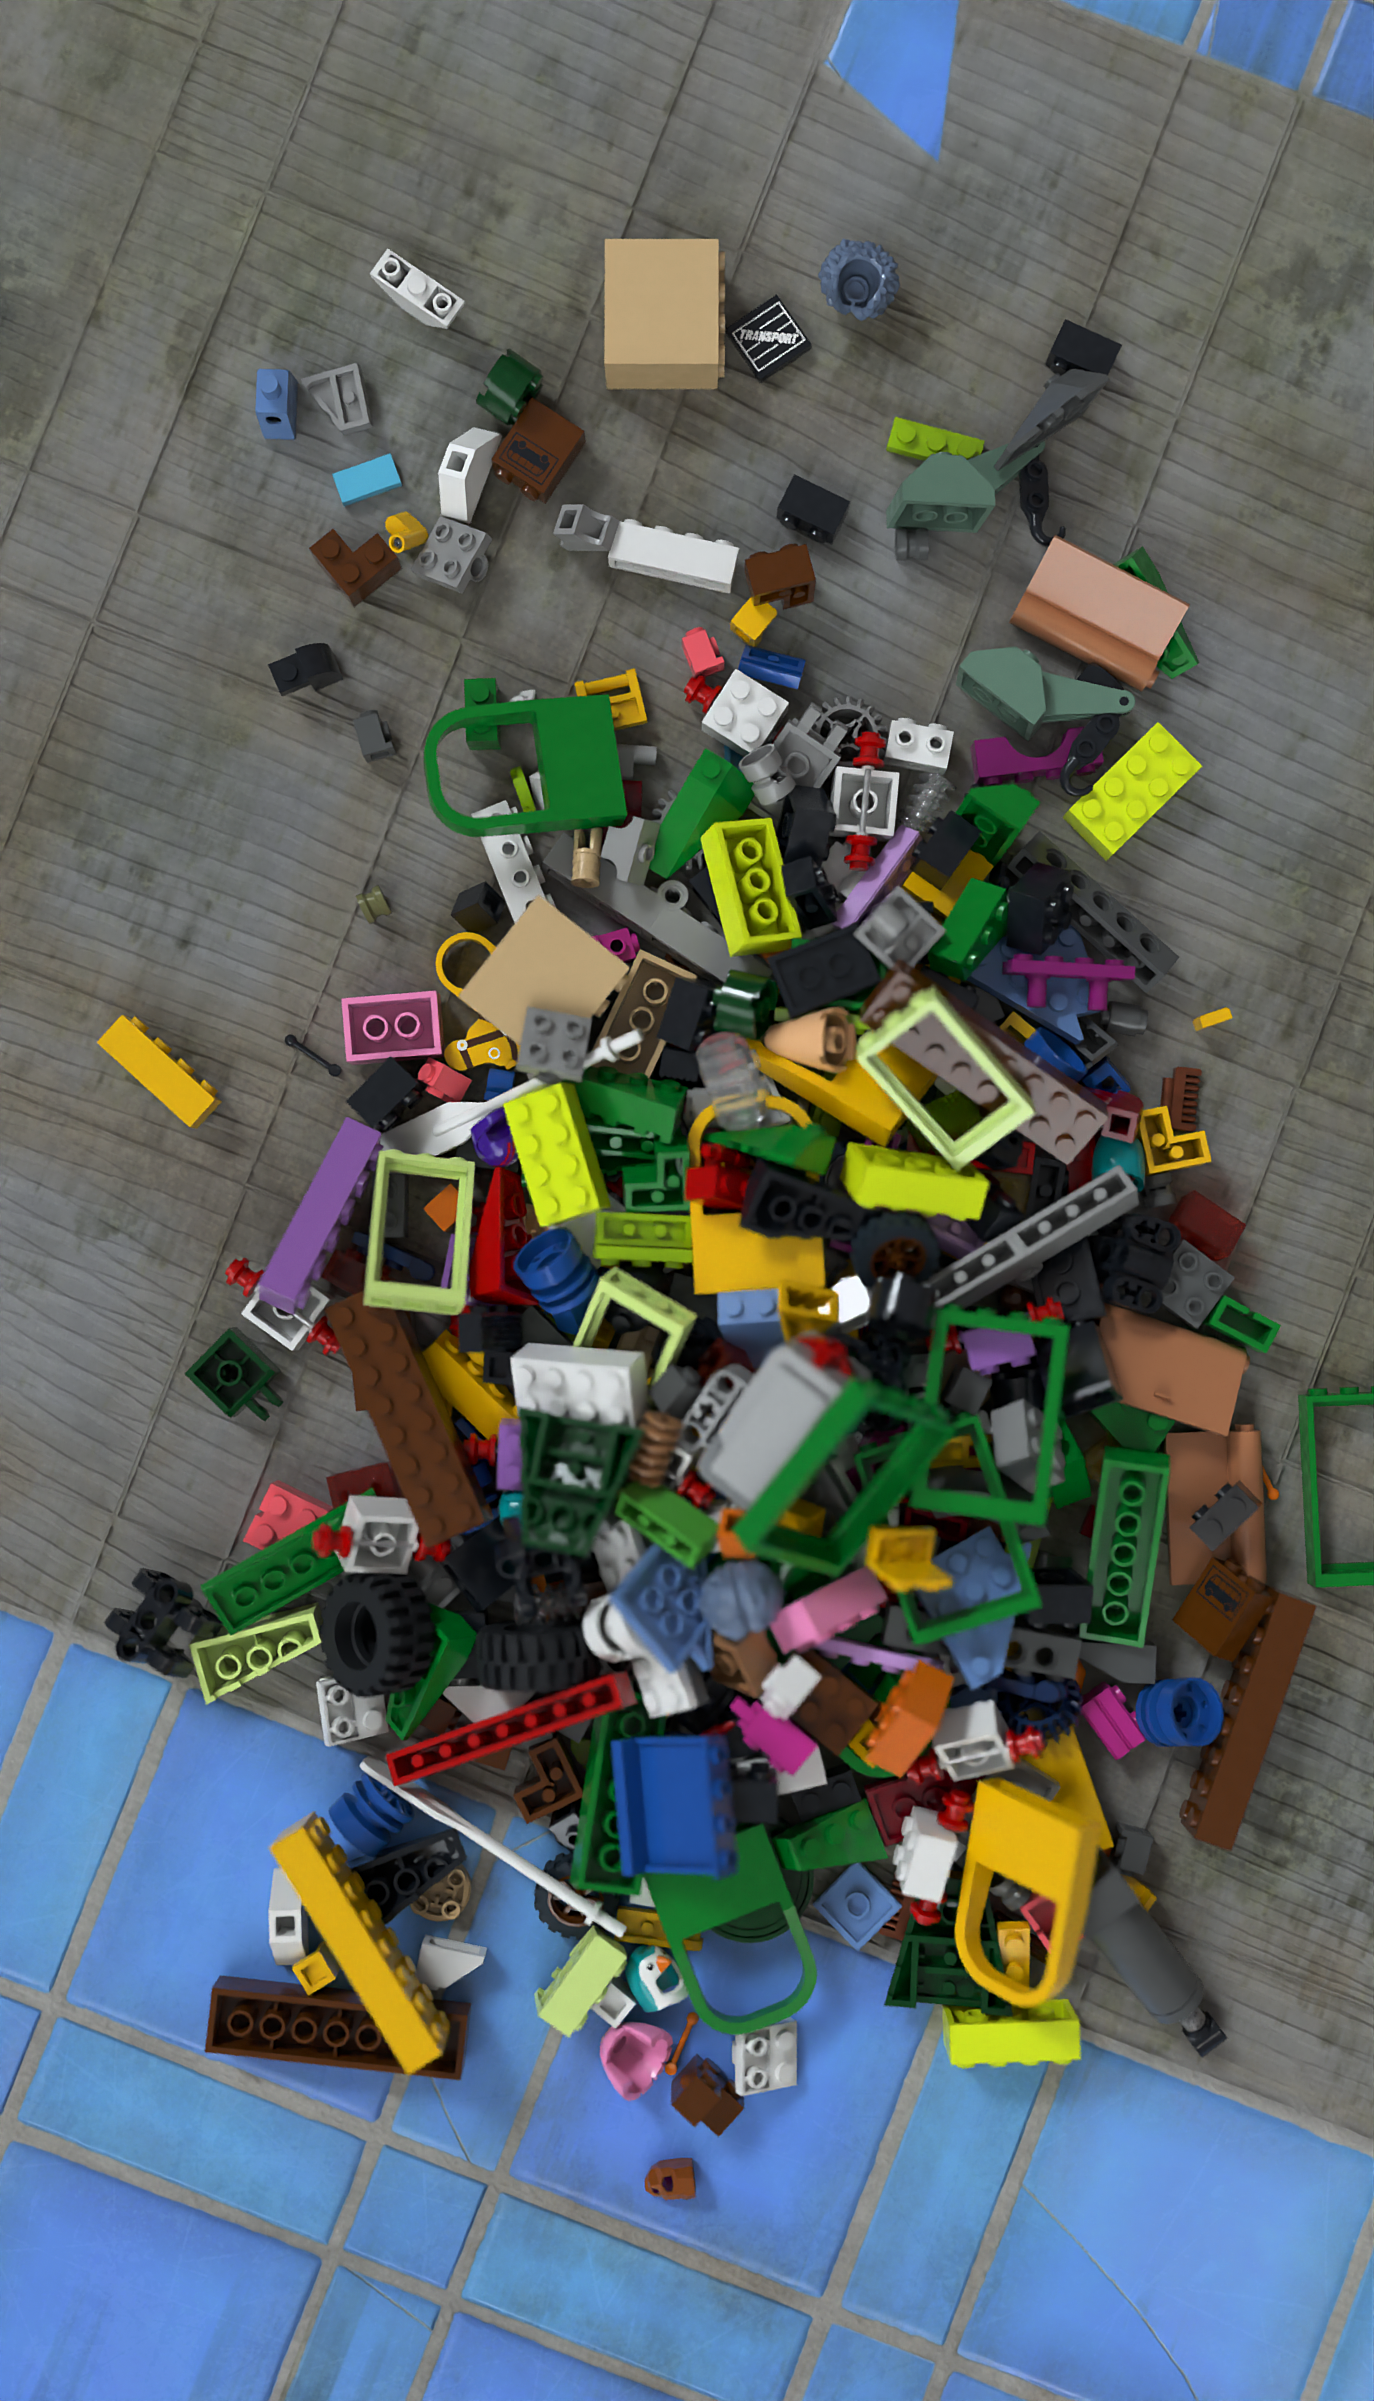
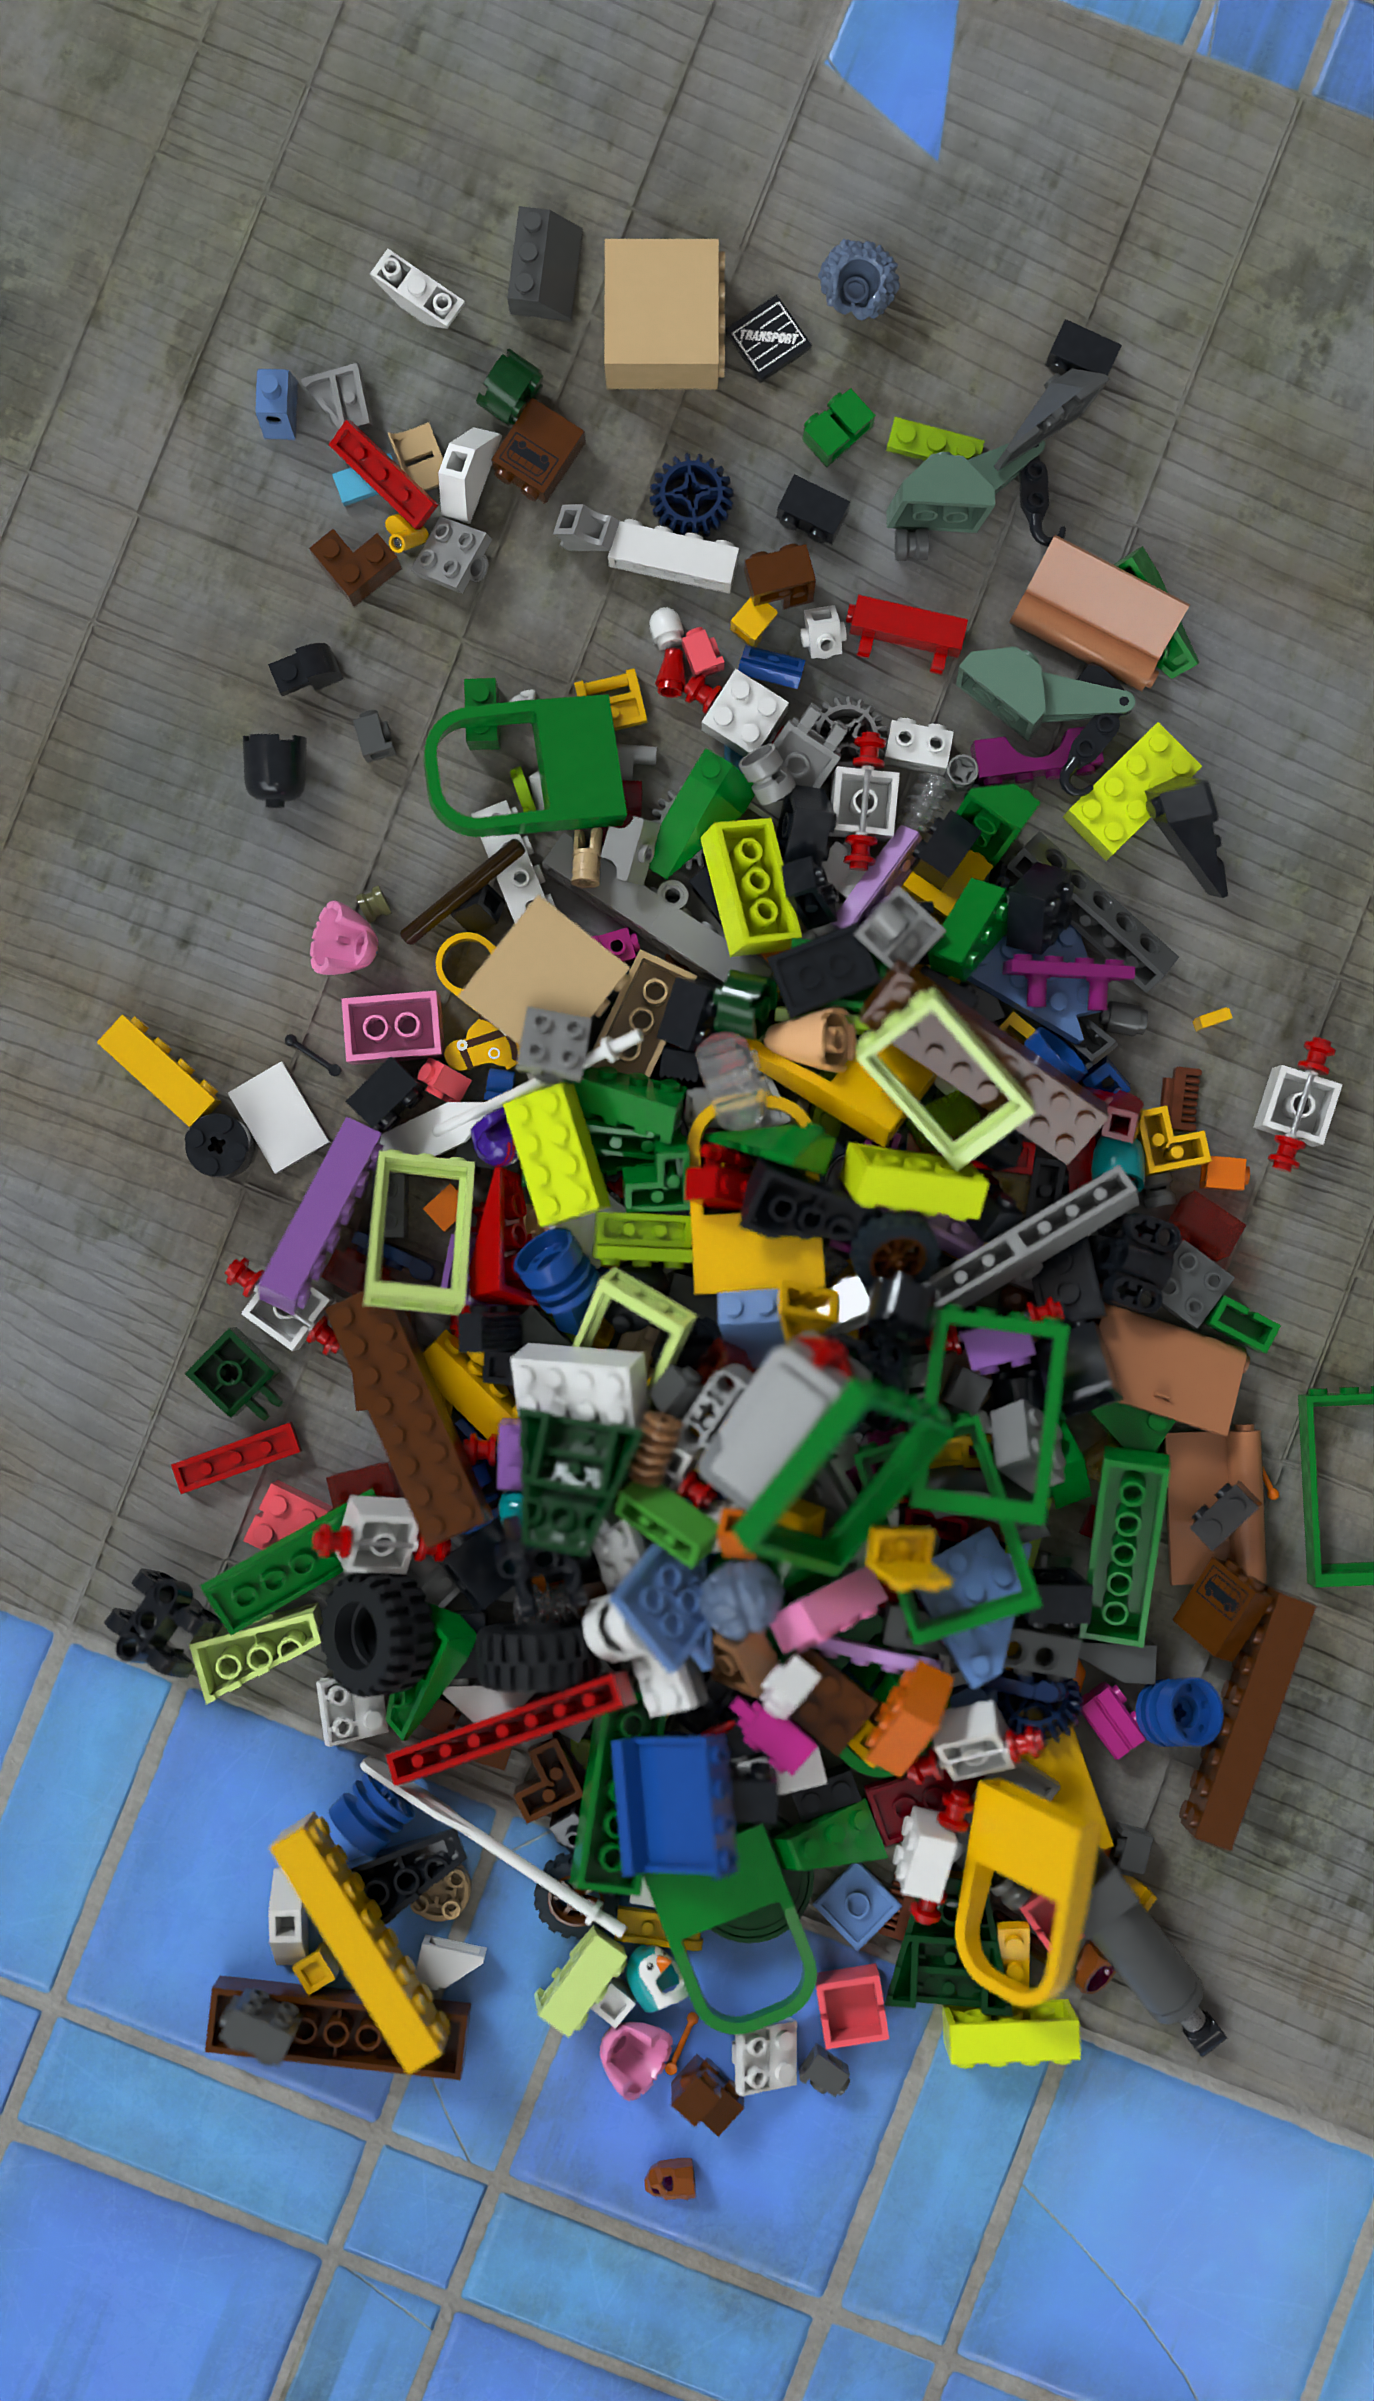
(202, 1141): none -> black brick
(236, 1457): none -> red plate
(260, 2025): none -> dark grey brick
(274, 768): none -> black cylinder
(279, 1117): none -> white tile
(342, 941): none -> bright pink hair
(383, 474): none -> red plate
(414, 445): none -> tan piece
(462, 891): none -> dark brown axle
(544, 265): none -> dark grey slope
(666, 628): none -> white piece
(671, 674): none -> red cone
(703, 495): none -> dark blue gear
(823, 632): none -> white brick
(825, 2072): none -> dark grey brick
(838, 427): none -> green piece
(849, 2006): none -> coral piece
(906, 627): none -> red brick
(963, 767): none -> light grey wheel
(1092, 1969): none -> dark orange rock
(1186, 816): none -> black wedge
(1224, 1174): none -> orange brick
(1299, 1105): none -> white brick

